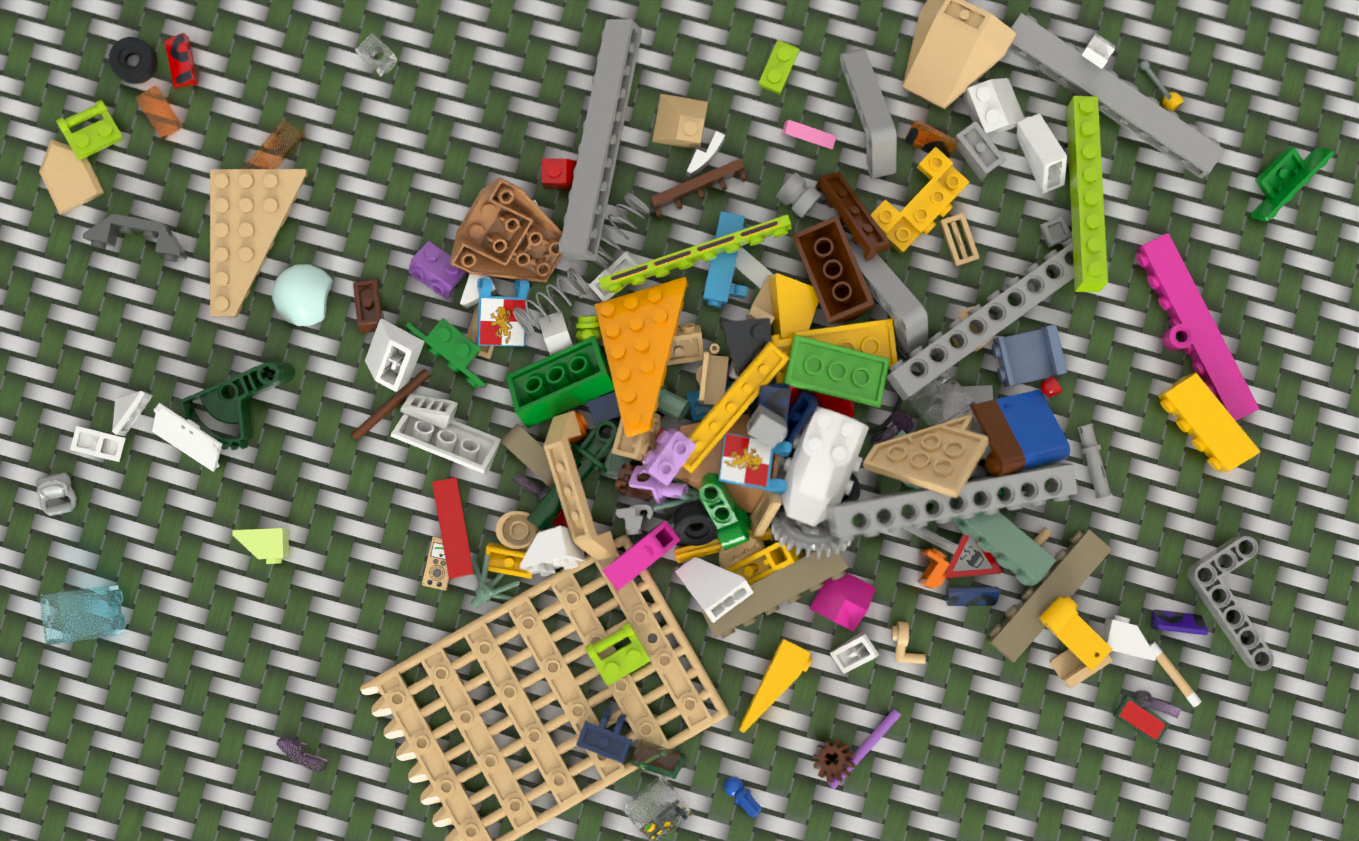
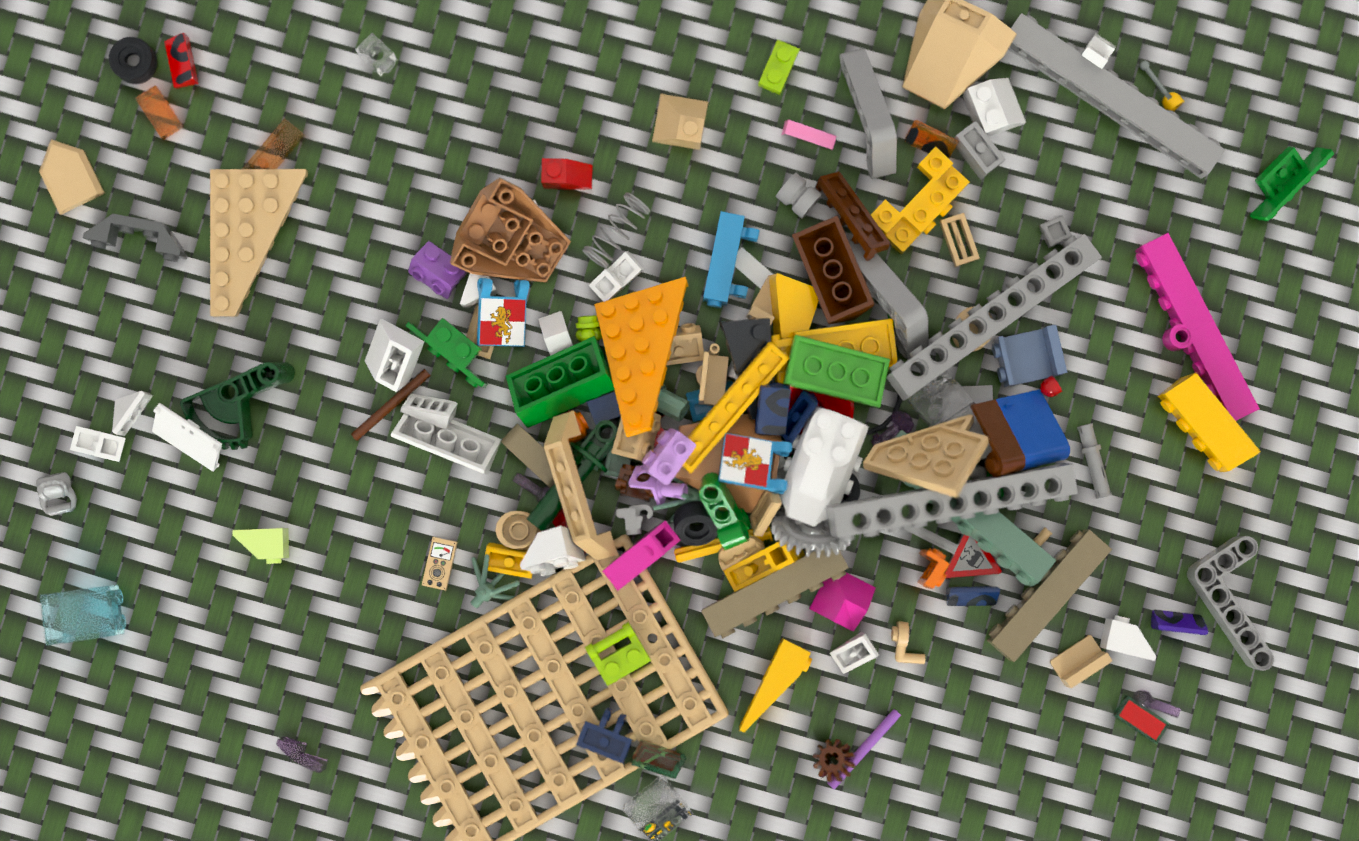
(93, 137): lime plate -> none
(302, 294): light aqua cylinder -> none
(368, 305): reddish brown slope -> none
(453, 528): red tile -> none
(524, 322): light grey piece -> none
(600, 140): light grey brick -> none
(697, 185): reddish brown hinge -> none
(702, 159): white slope -> none
(705, 251): lime plate -> none
(713, 587): white slope -> none
(734, 787): blue axle -> none
(767, 426): light grey brick -> none
(1042, 152): white slope -> none
(1074, 632): yellow door -> none
(1086, 194): lime brick -> none
(1175, 675): tan bar -> none

